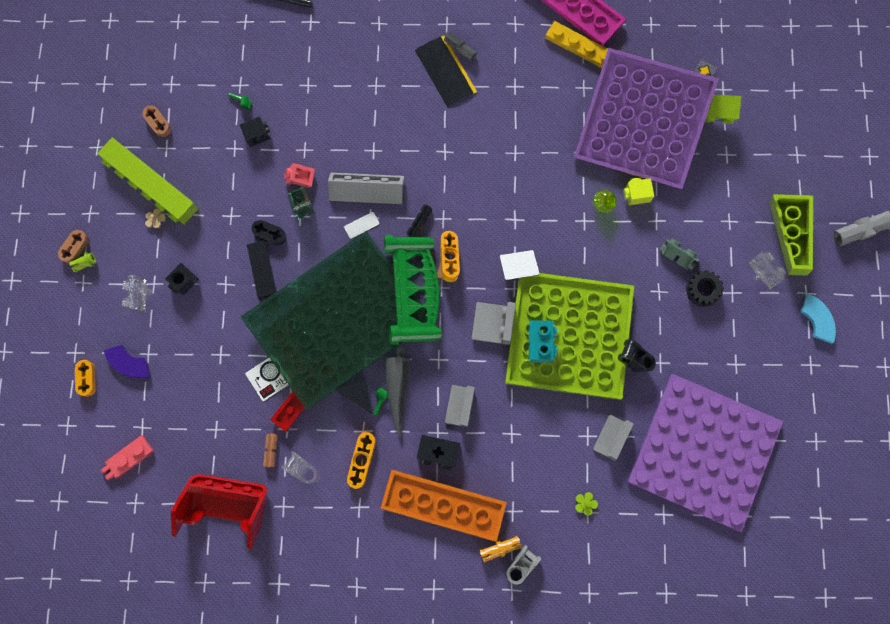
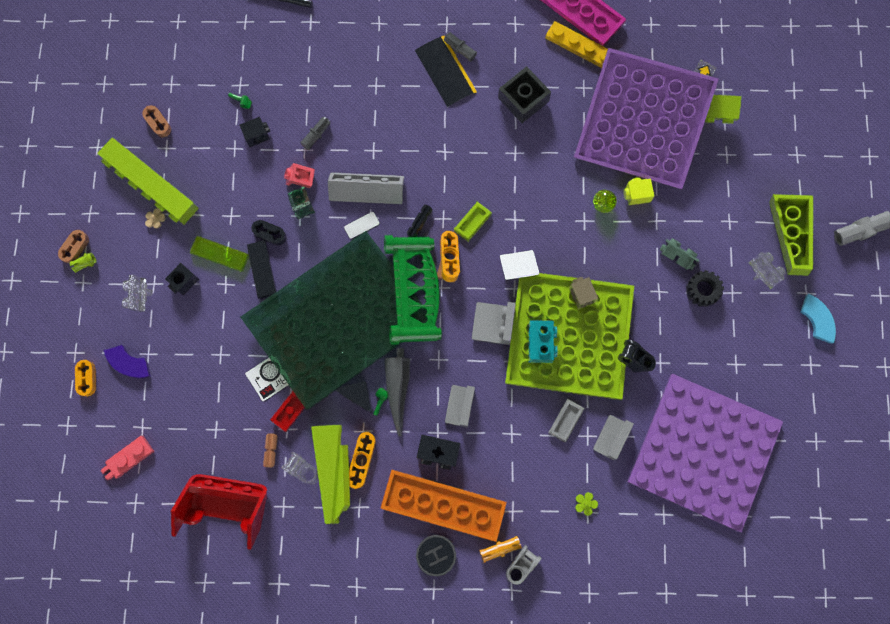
(219, 254): none -> clear neon green tile
(315, 133): none -> dark grey axle
(332, 471): none -> lime wedge
(436, 555): none -> black tile
(472, 221): none -> lime tile
(524, 94): none -> pearl dark grey brick
(566, 420): none -> light grey tile
(583, 292): none -> dark tan brick

